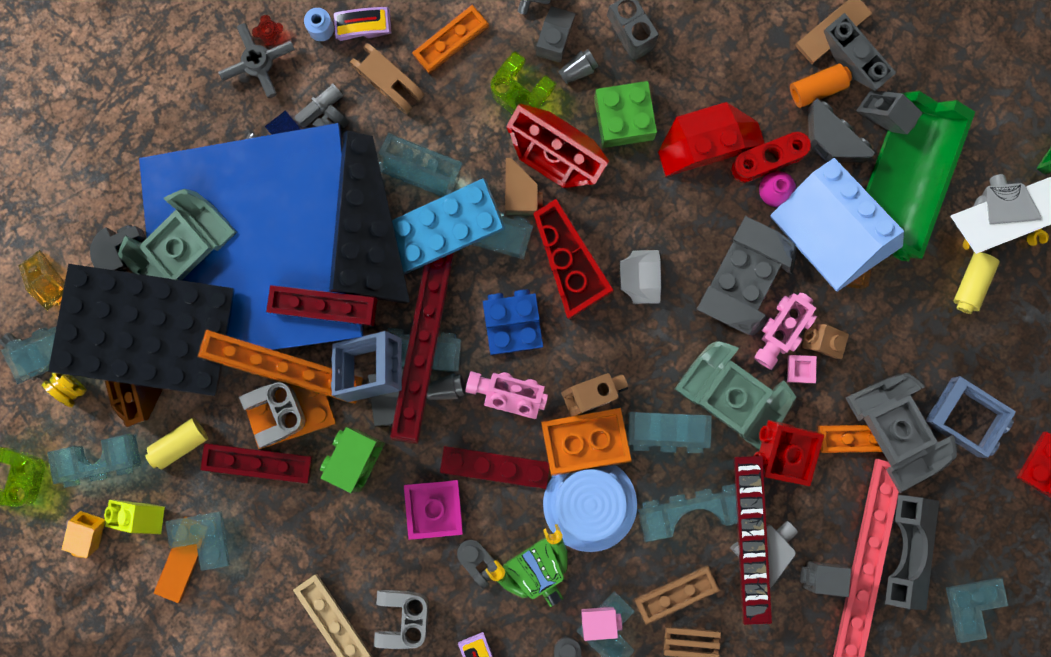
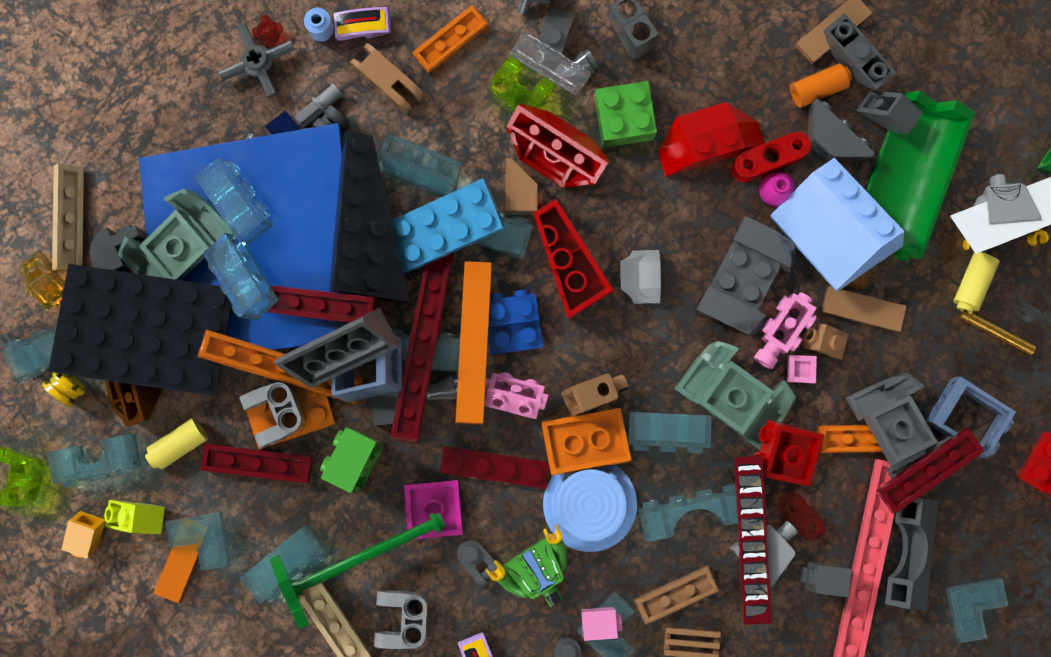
(67, 216): none -> tan plate
(234, 200): none -> clear light blue brick
(240, 277): none -> clear light blue brick
(293, 589): none -> green tile
(296, 552): none -> clear light blue brick
(340, 350): none -> dark grey slope
(473, 343): none -> orange tile
(550, 63): none -> clear tile
(801, 516): none -> clear red plate
(863, 309): none -> medium nougat tile
(930, 470): none -> dark red plate
(998, 332): none -> pearl gold bar

